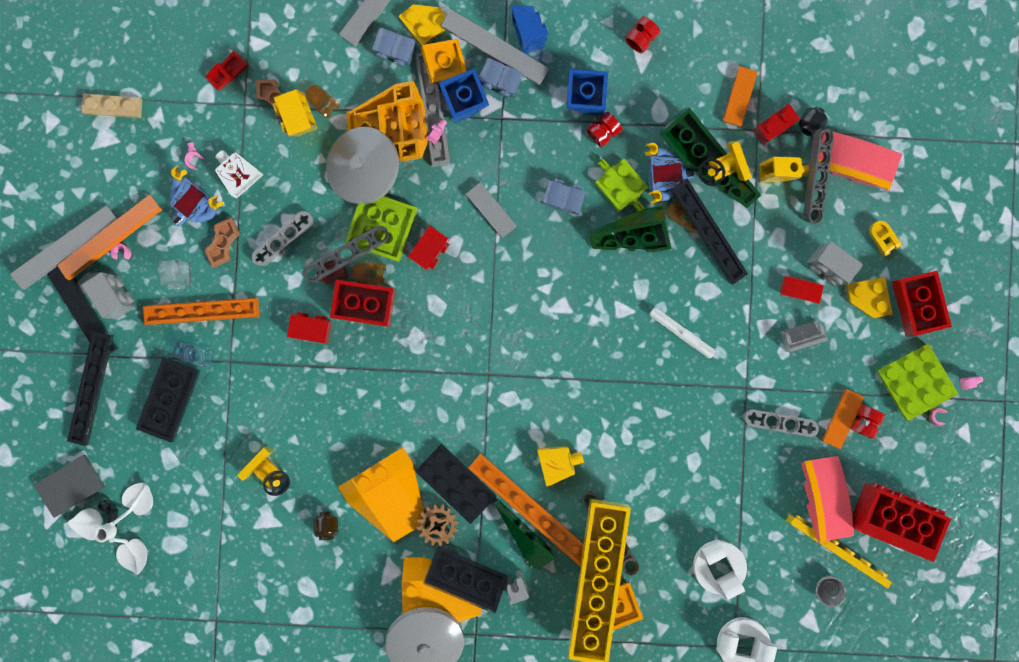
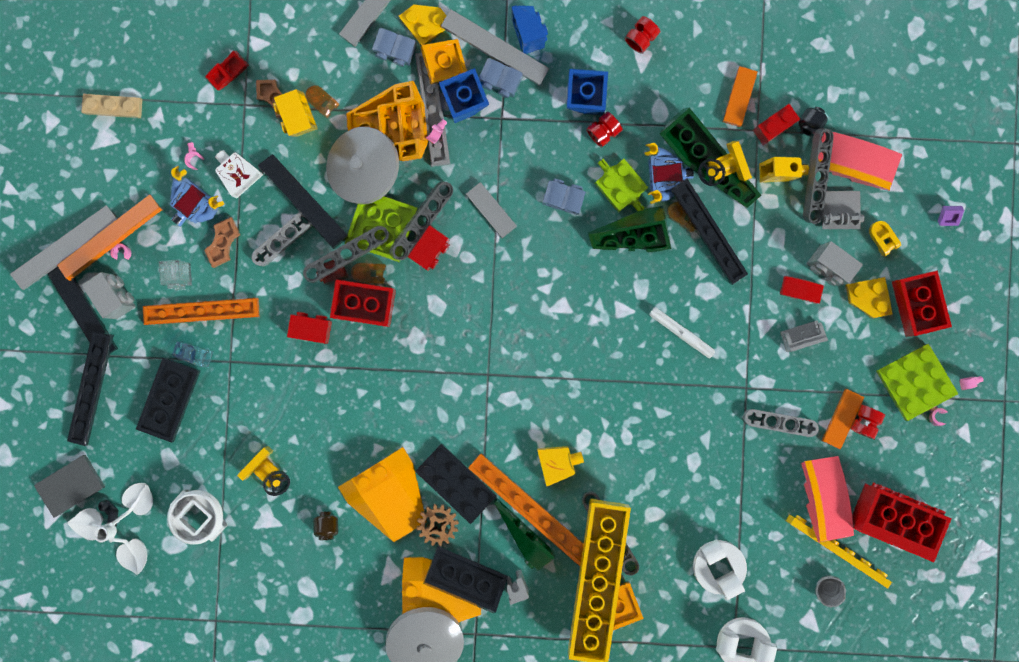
(208, 505): none -> white piece
(303, 201): none -> black tile
(428, 214): none -> dark grey beam
(842, 210): none -> light grey hinge
(950, 215): none -> medium lavender plate

